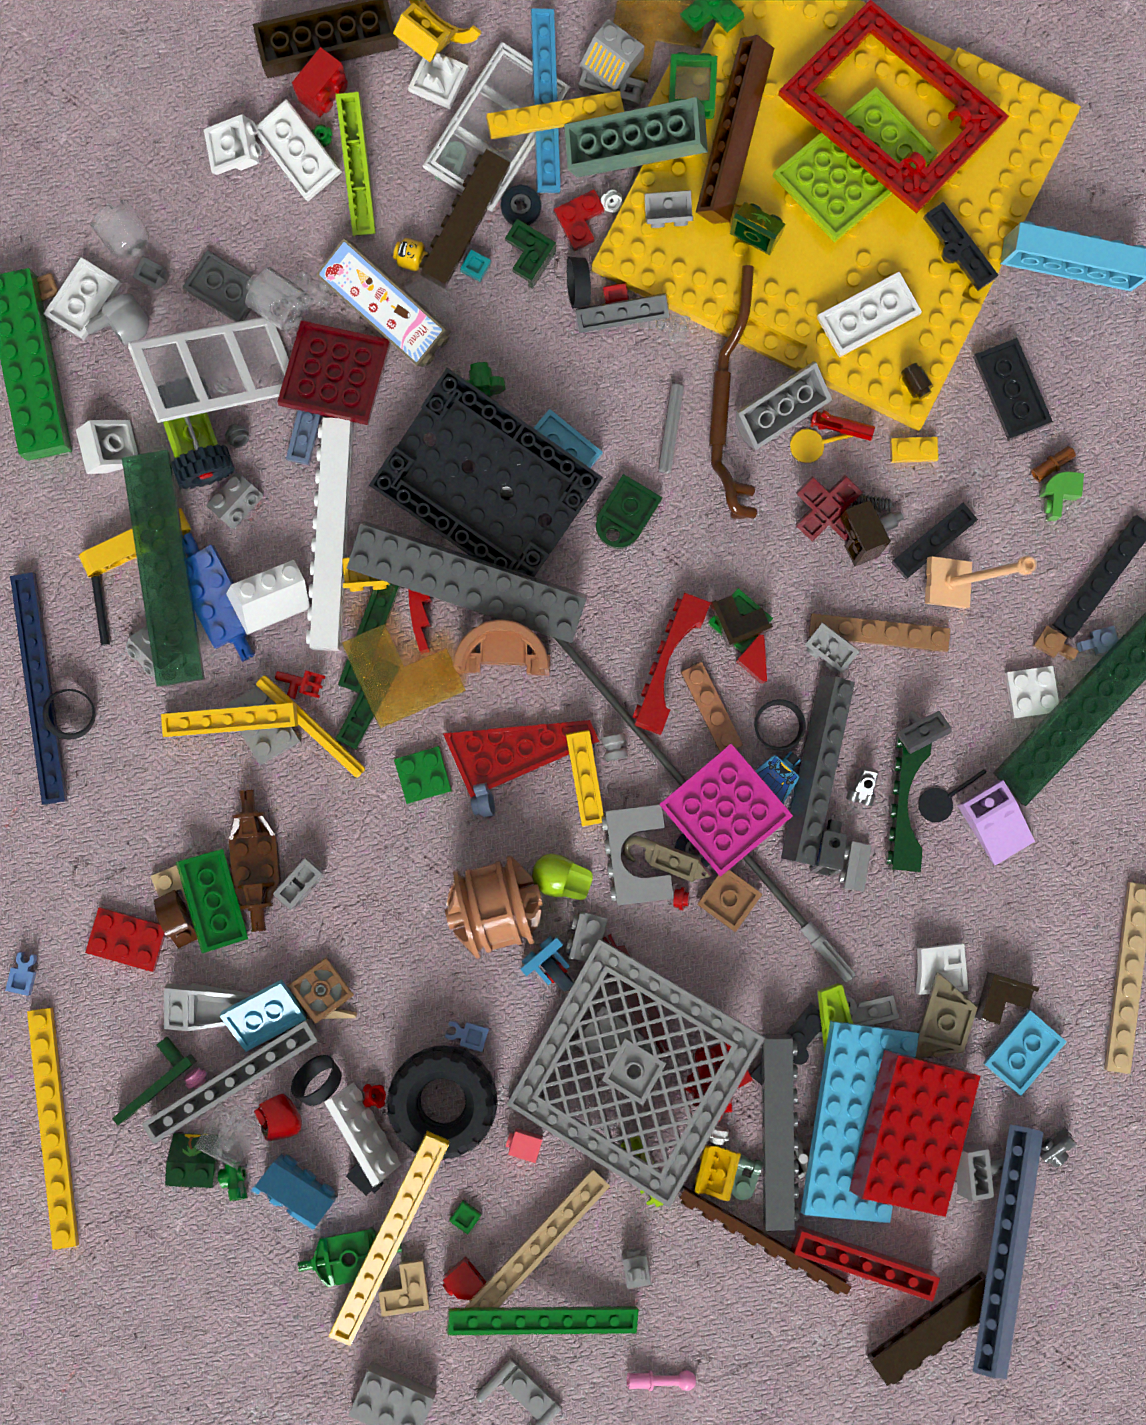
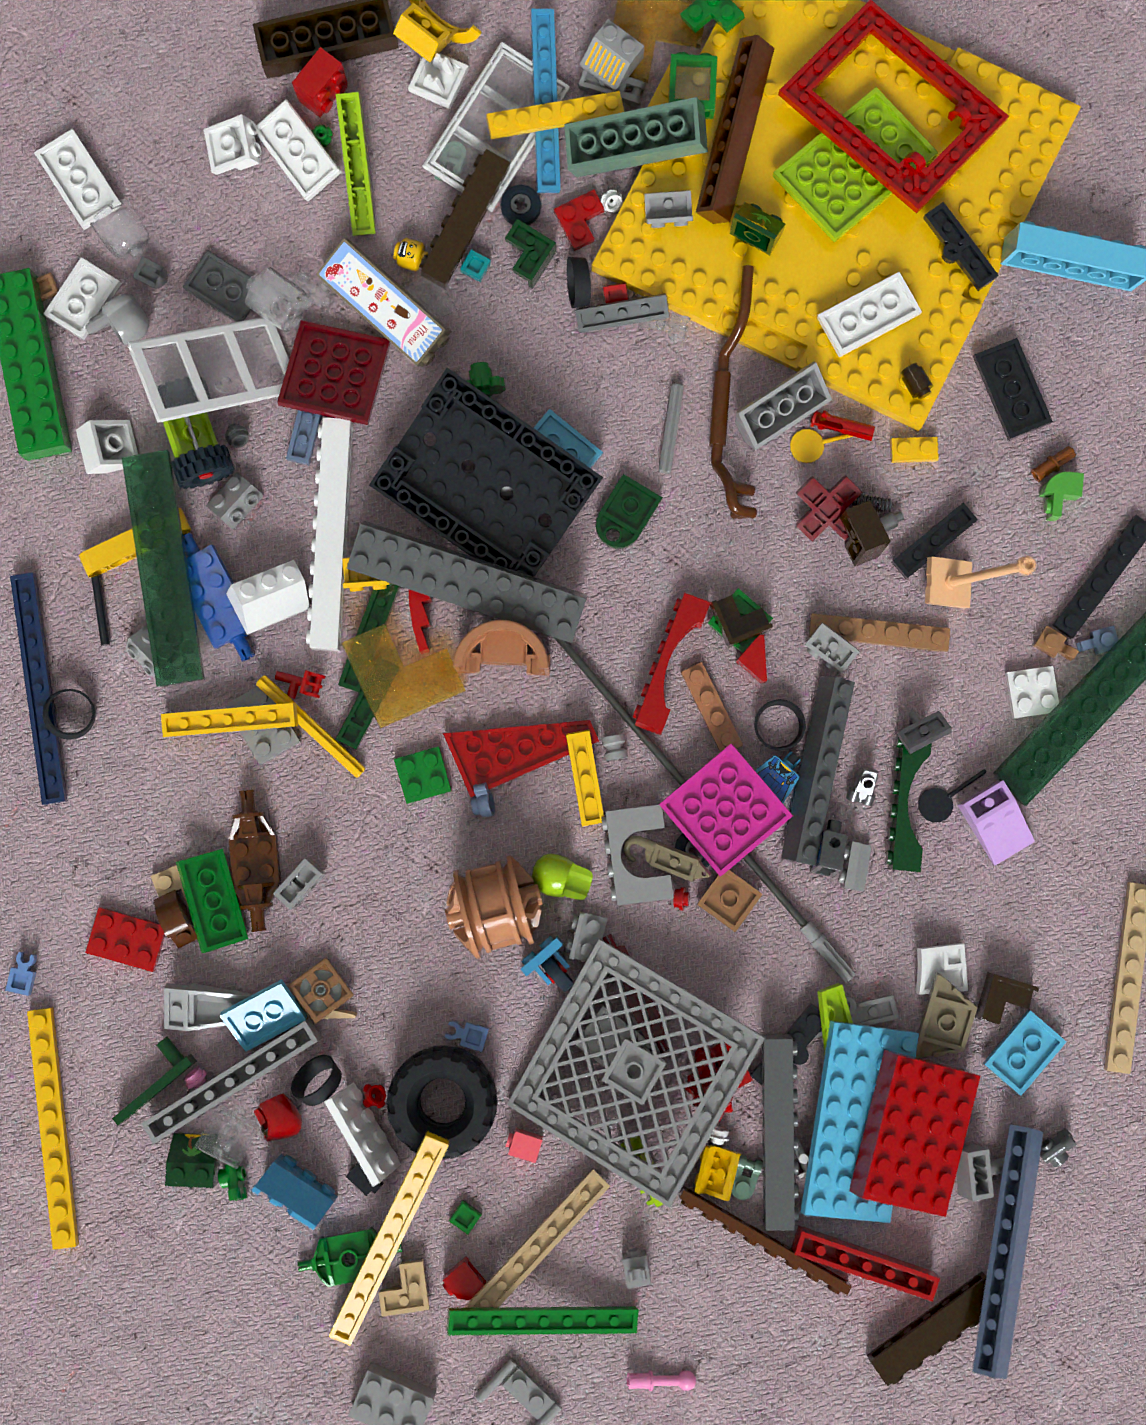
(76, 177): none -> white plate

